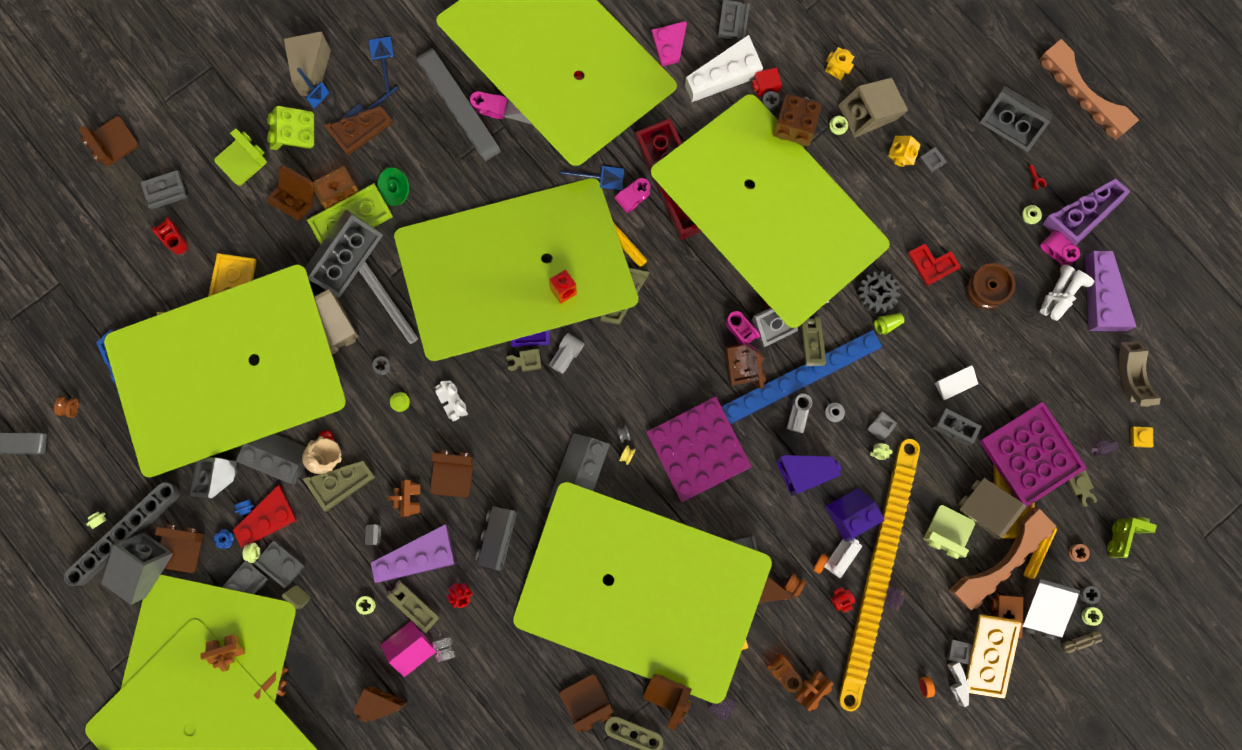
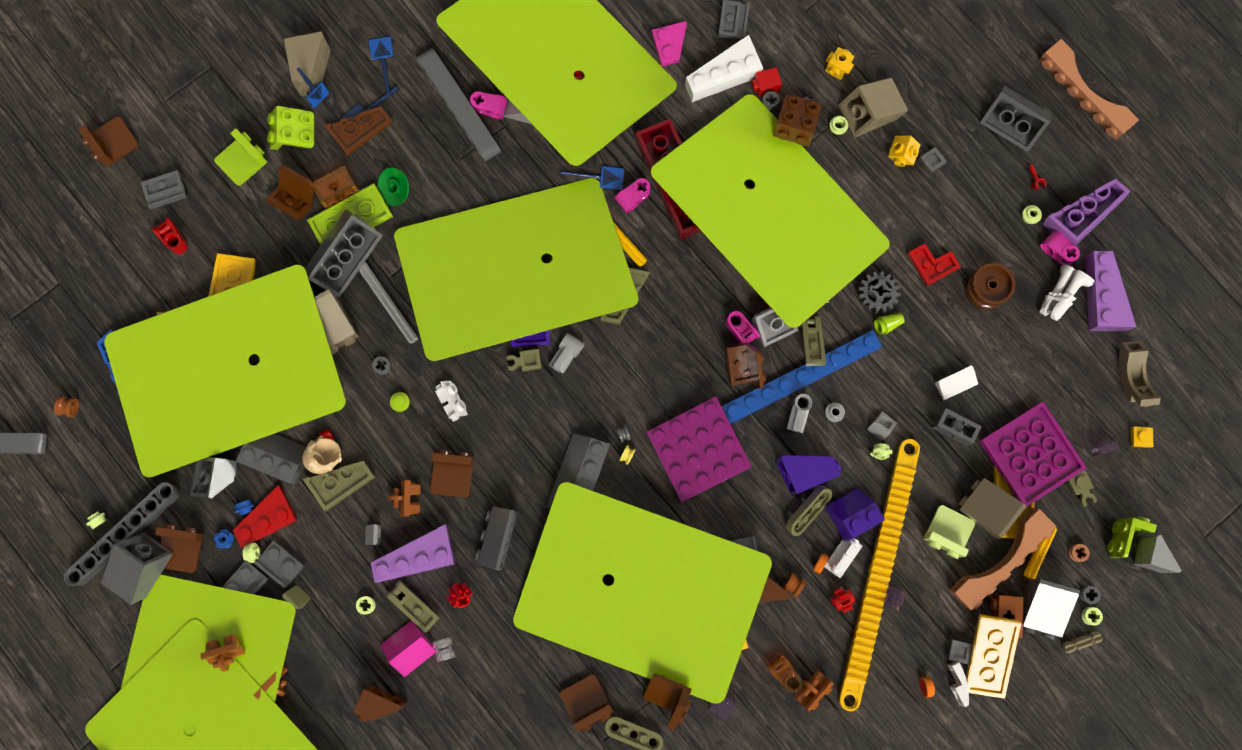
(563, 286): red brick -> none
(809, 510): none -> olive plate
(1155, 555): none -> light grey slope

